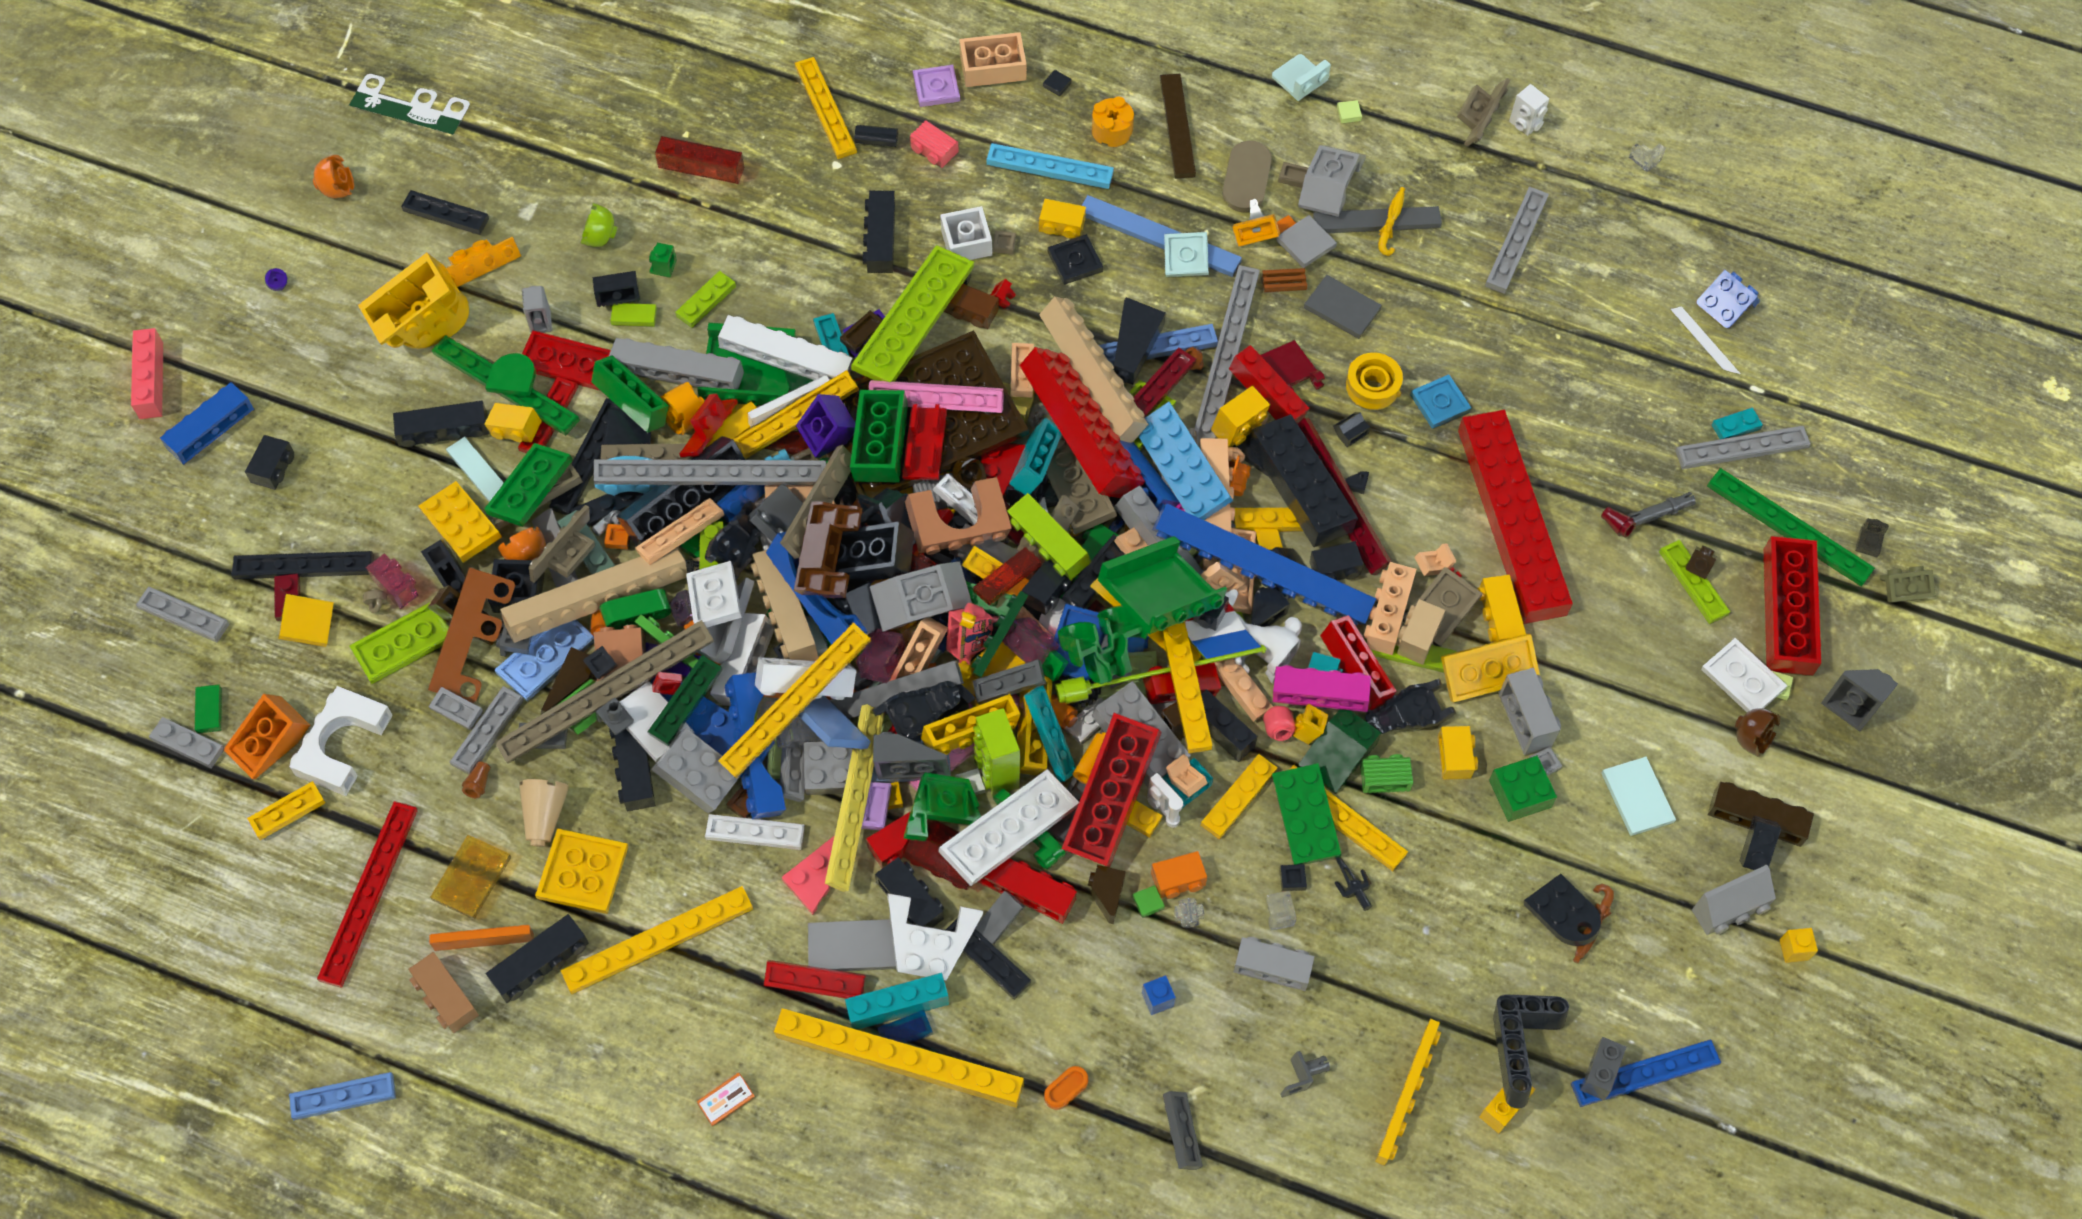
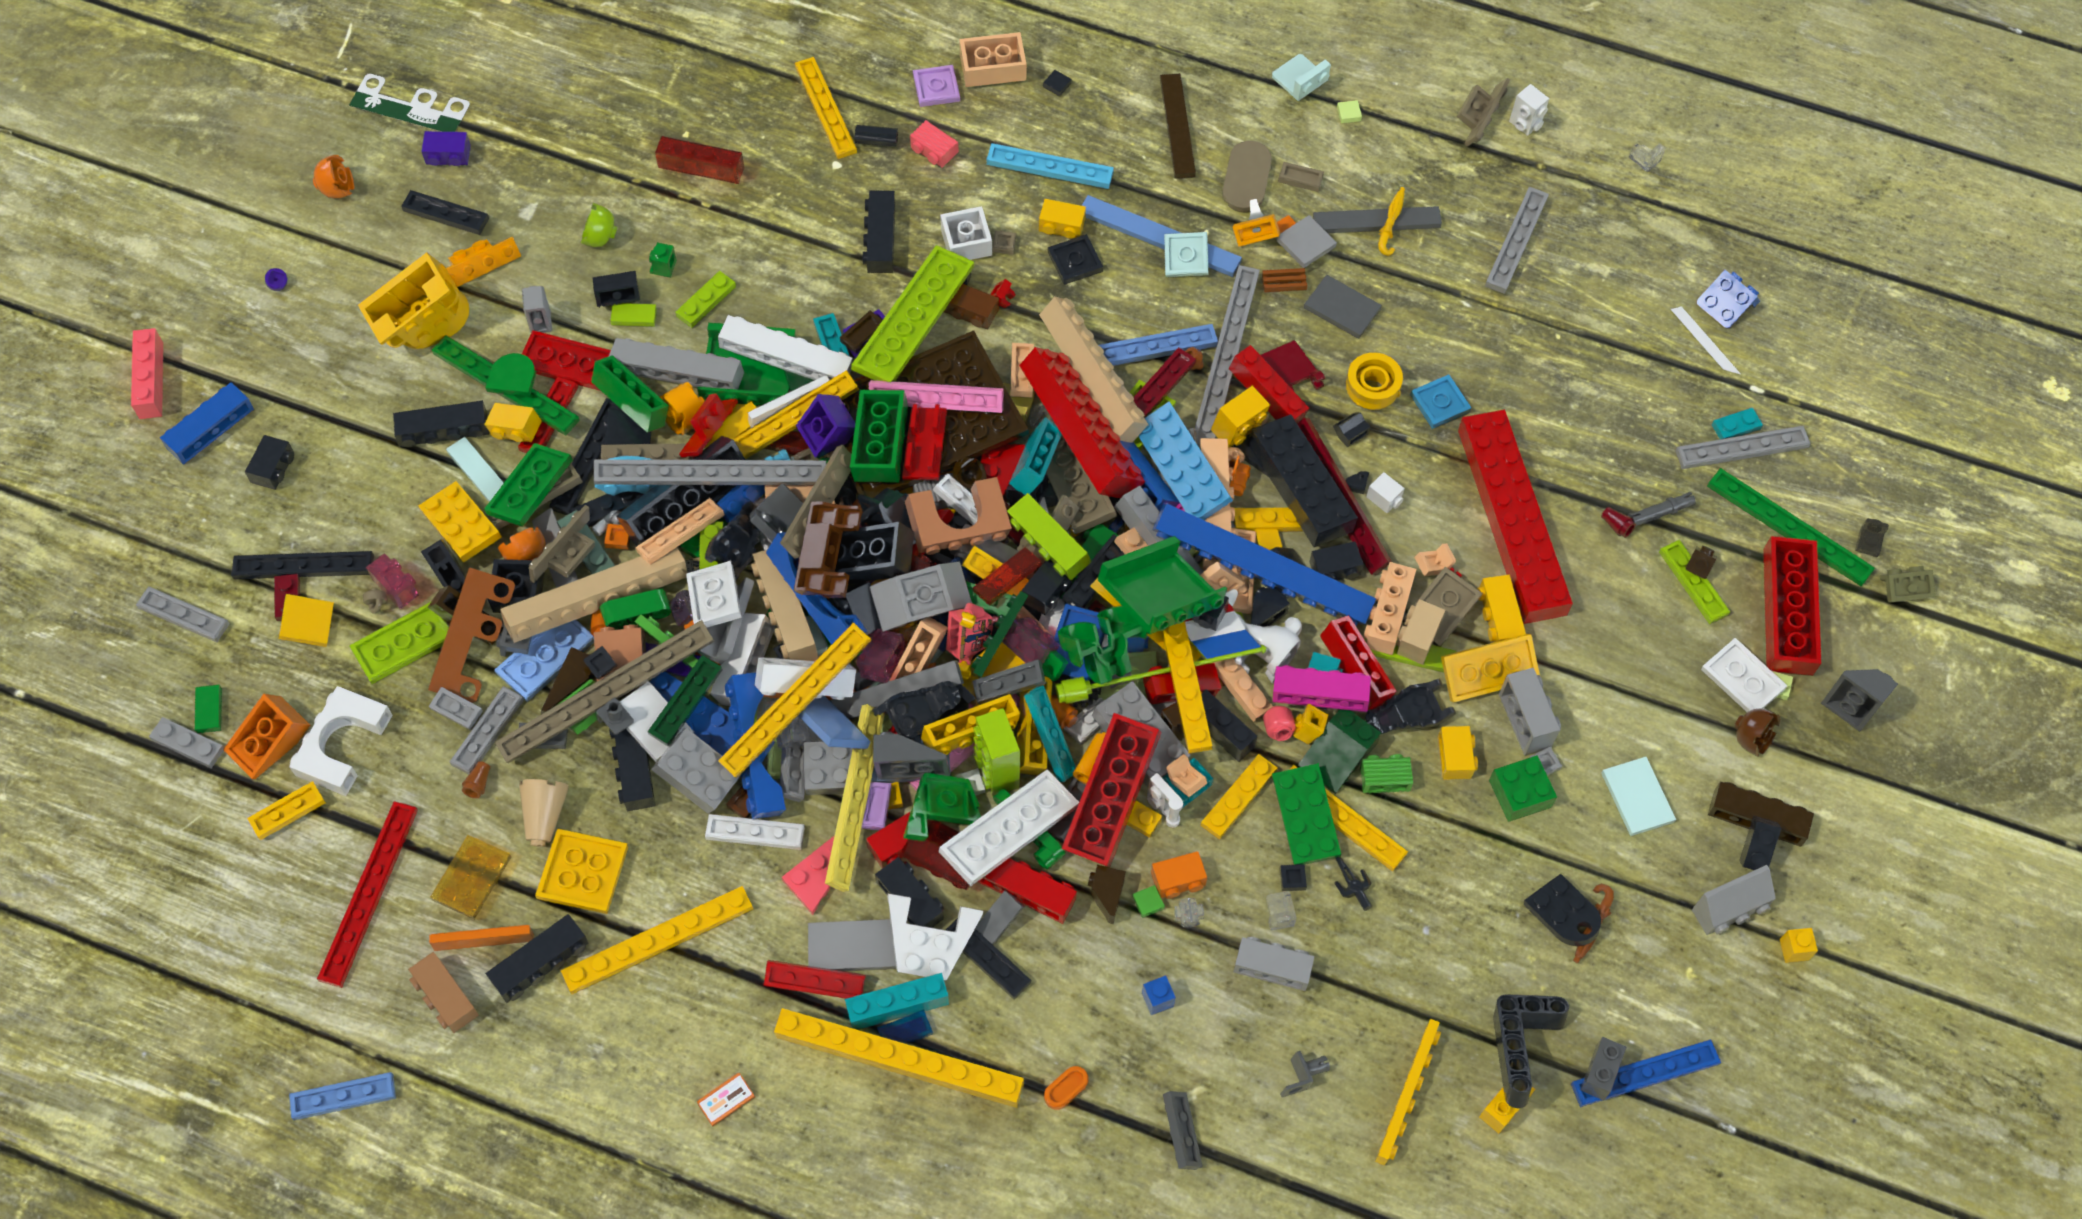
(446, 148): none -> dark purple brick
(666, 683): red tile -> none
(1112, 121): light orange brick -> none
(1136, 338): black slope -> none
(1328, 178): light grey slope -> none
(1385, 493): none -> white brick

